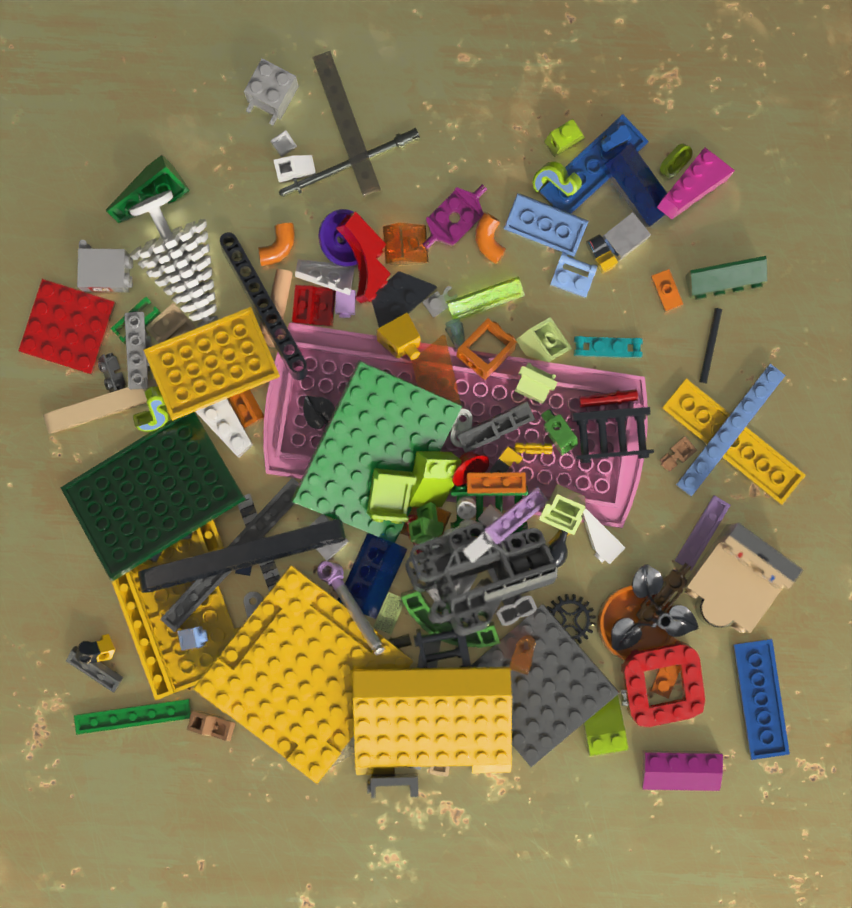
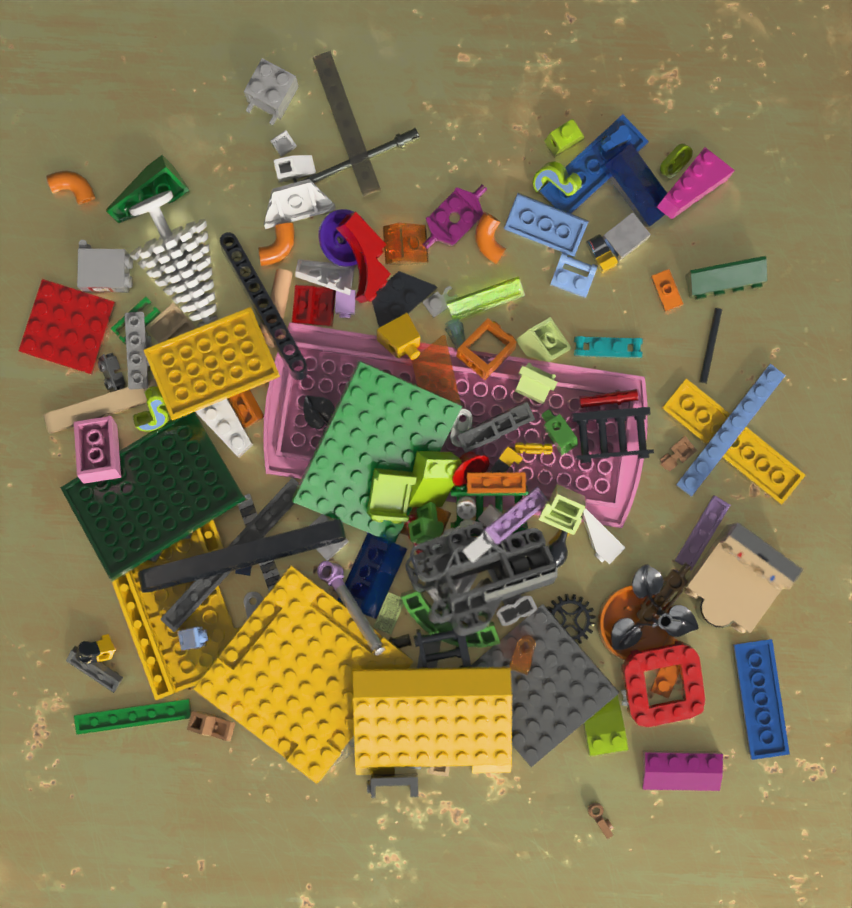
(73, 182): none -> orange cylinder
(97, 449): none -> bright pink brick
(295, 203): none -> white wing
(605, 826): none -> medium nougat plate

